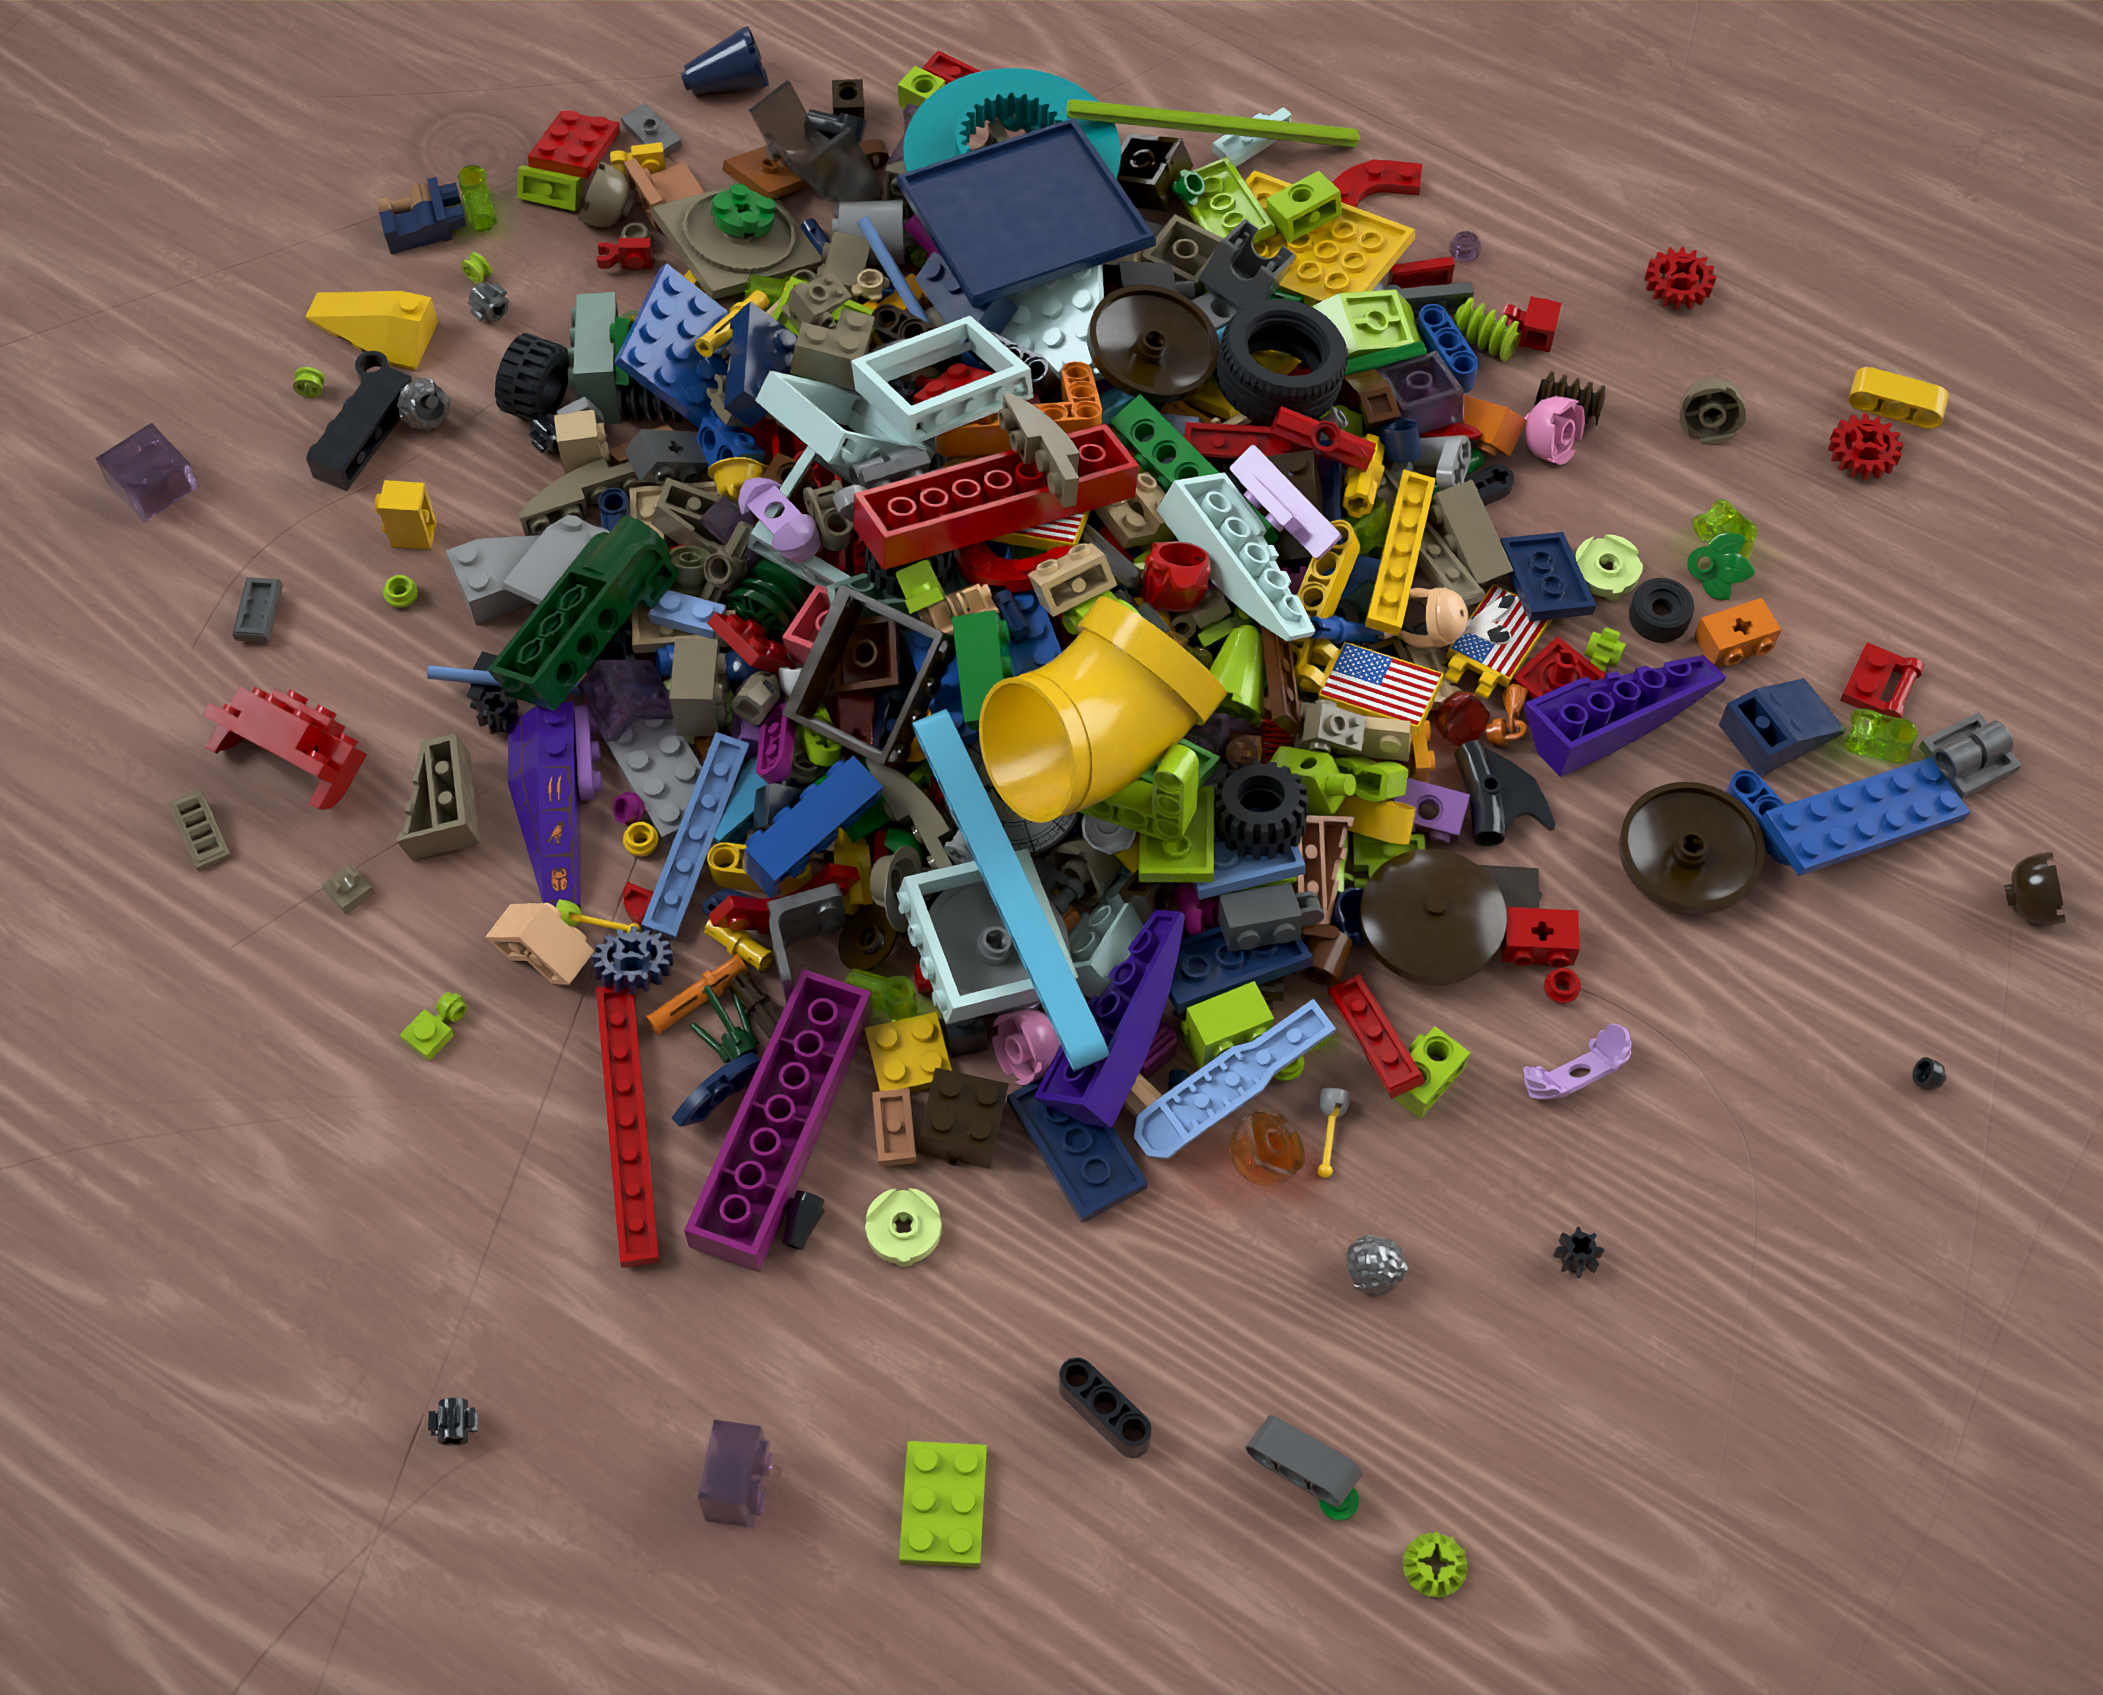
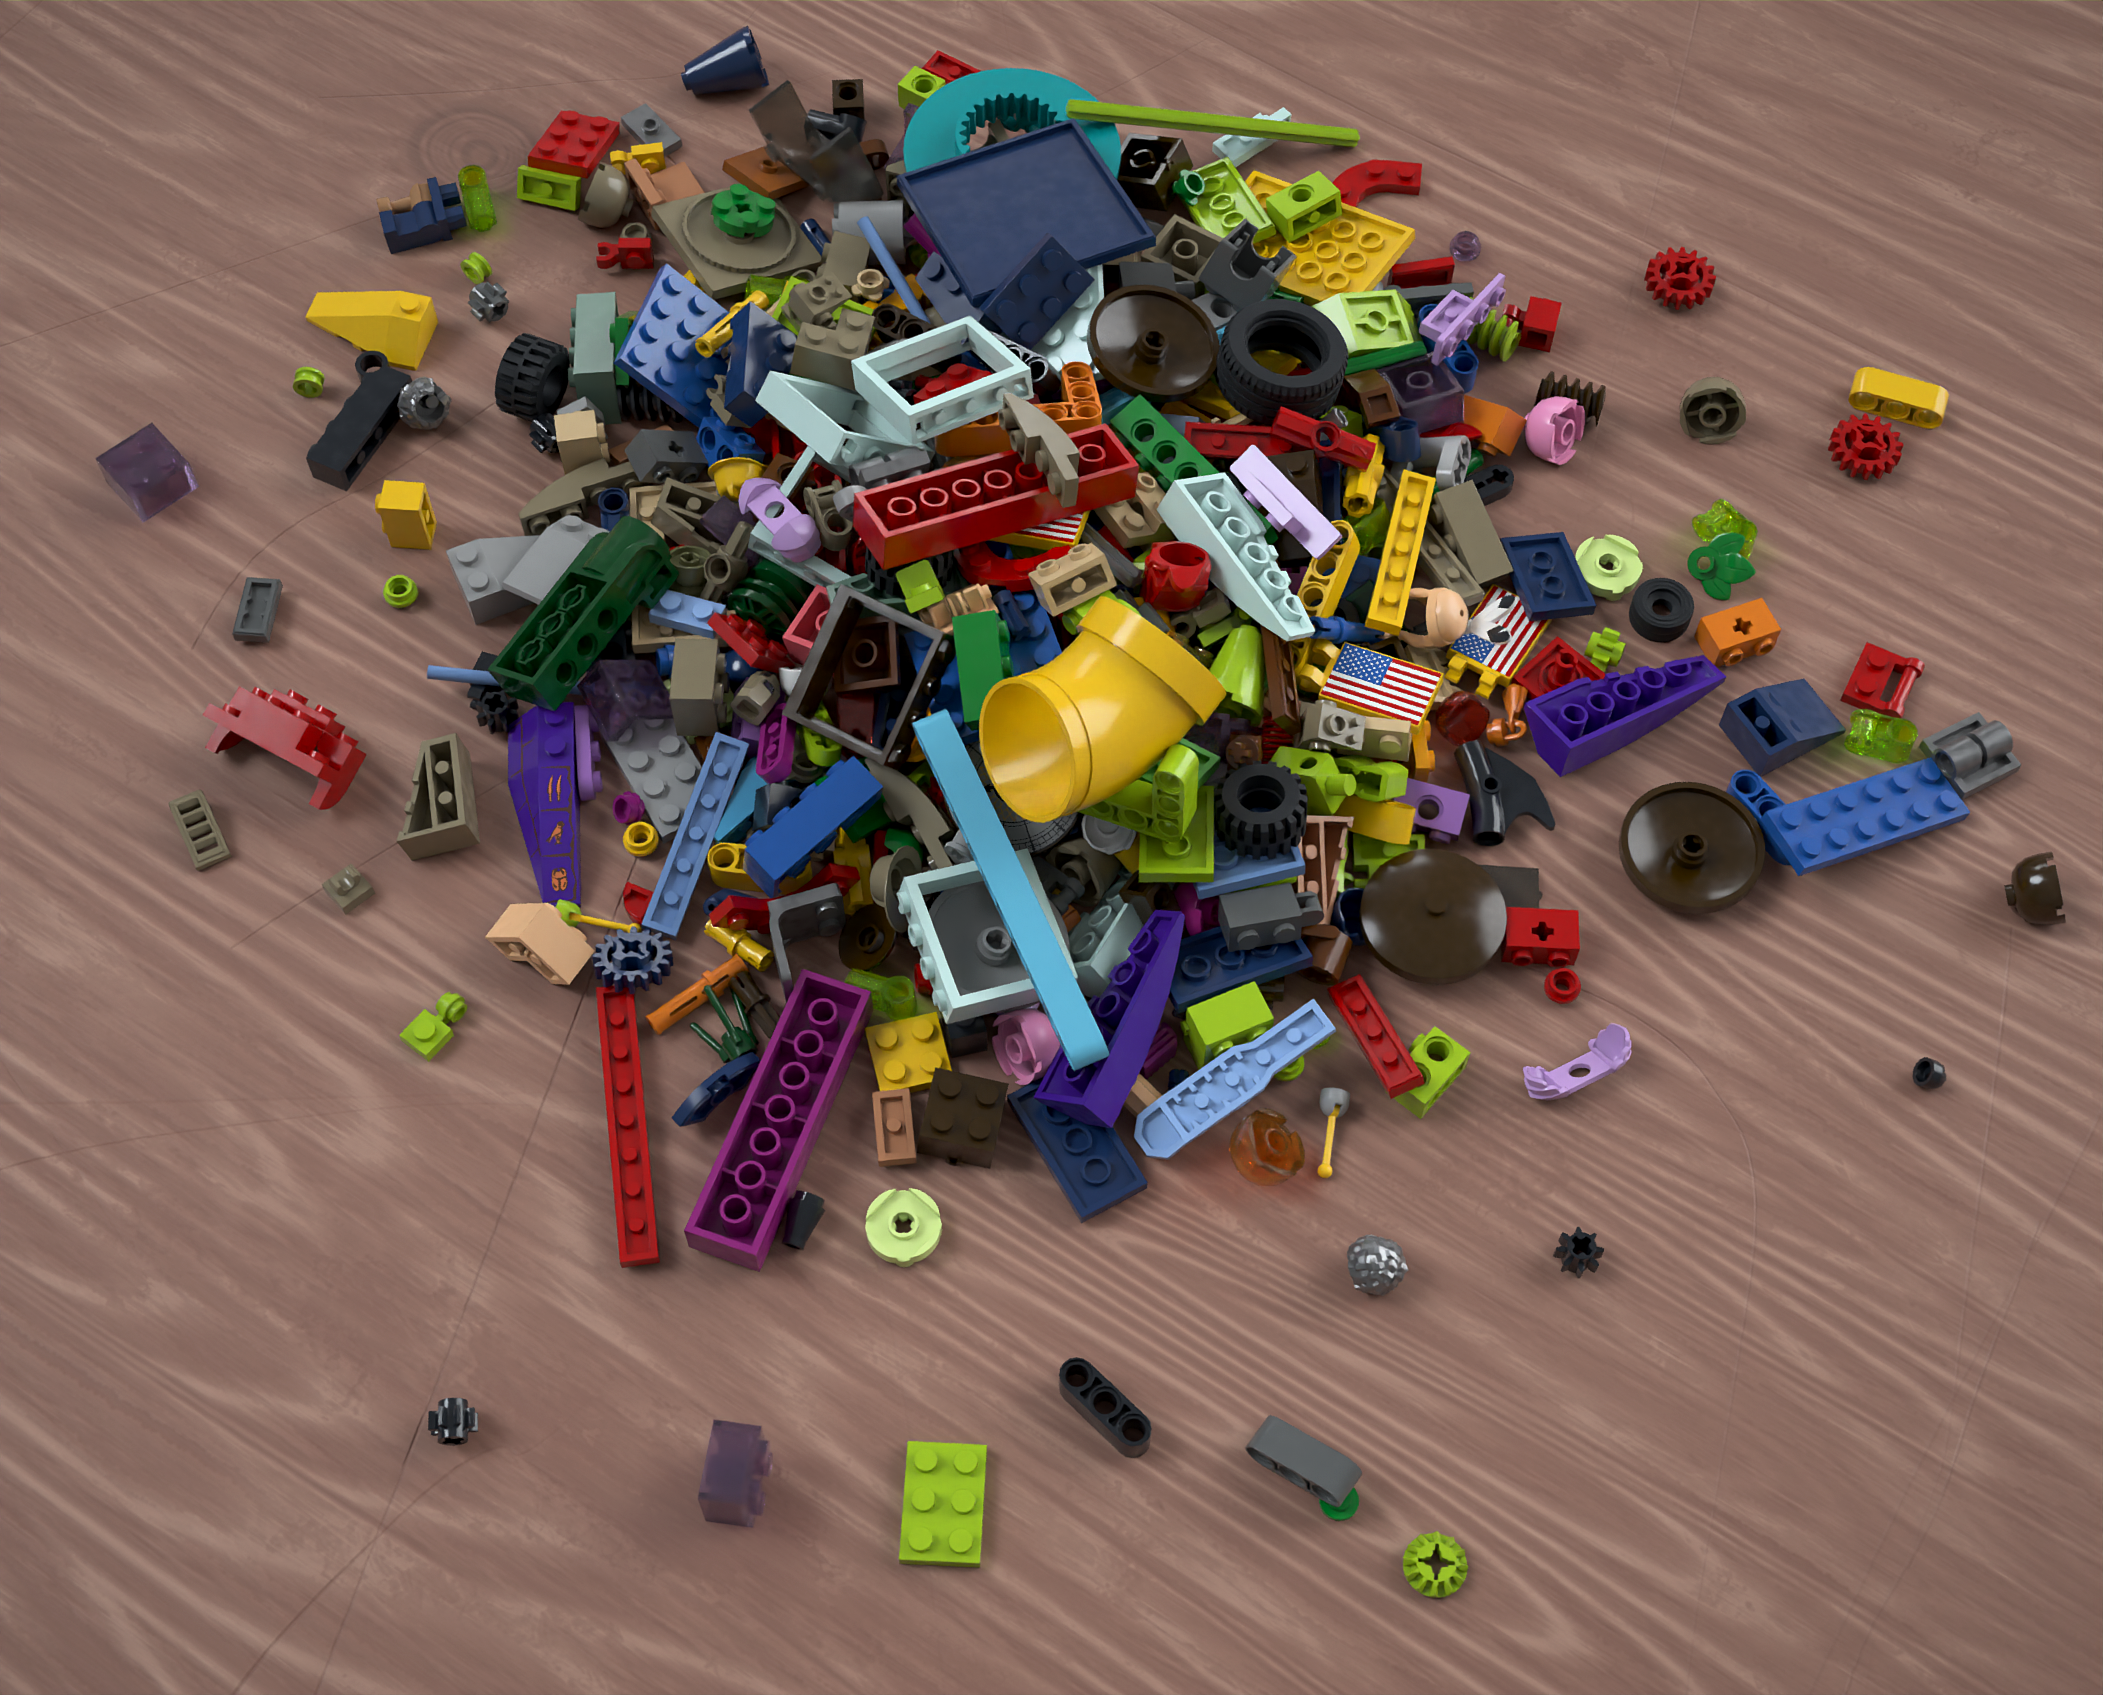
(1037, 292): none -> dark blue plate
(1458, 315): none -> lavender bracket

